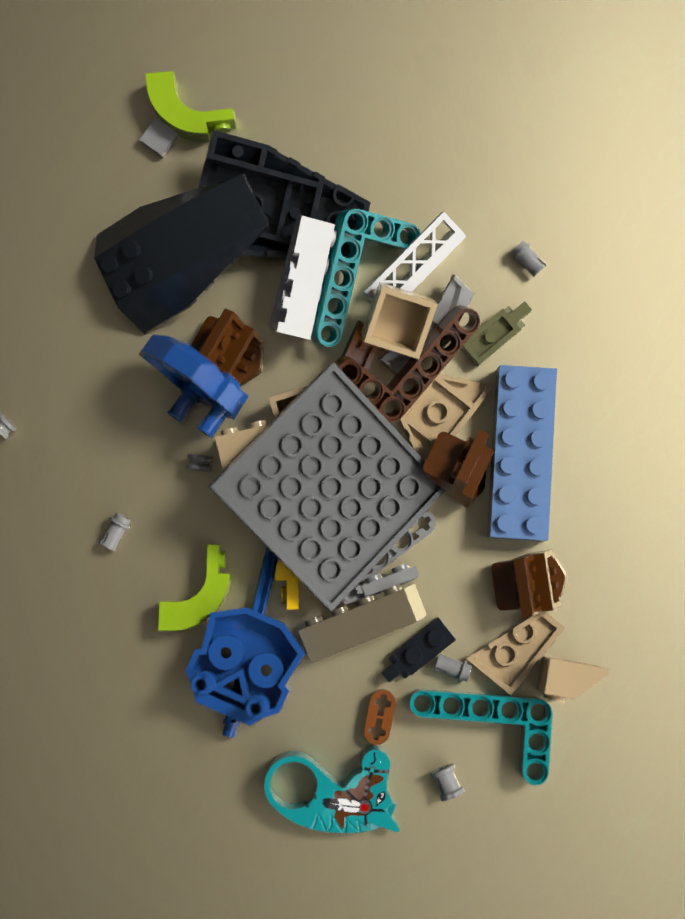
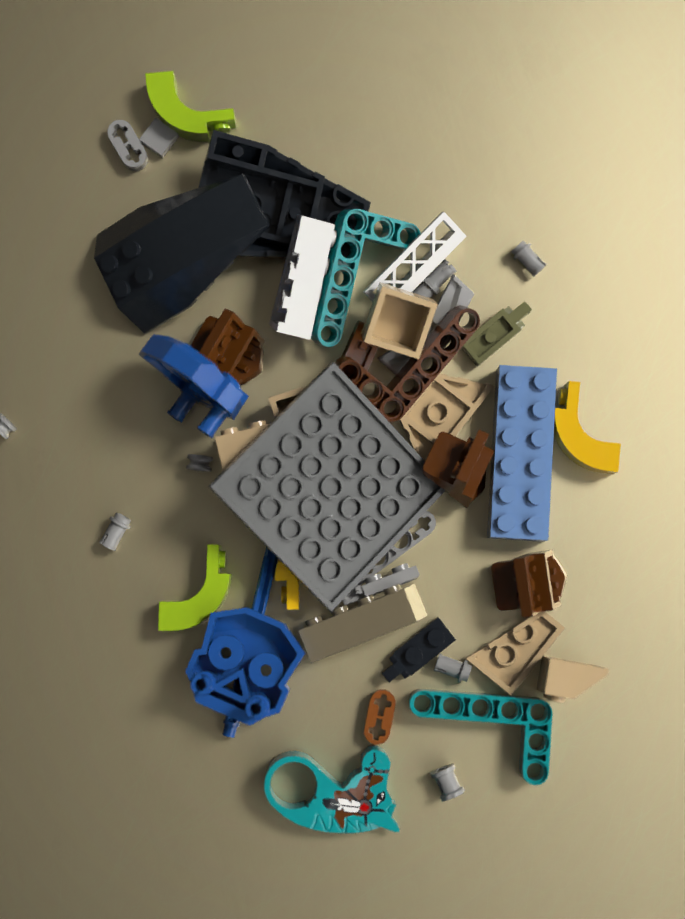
(122, 148): none -> light grey beam
(435, 280): none -> light grey pin
(575, 443): none -> yellow arch

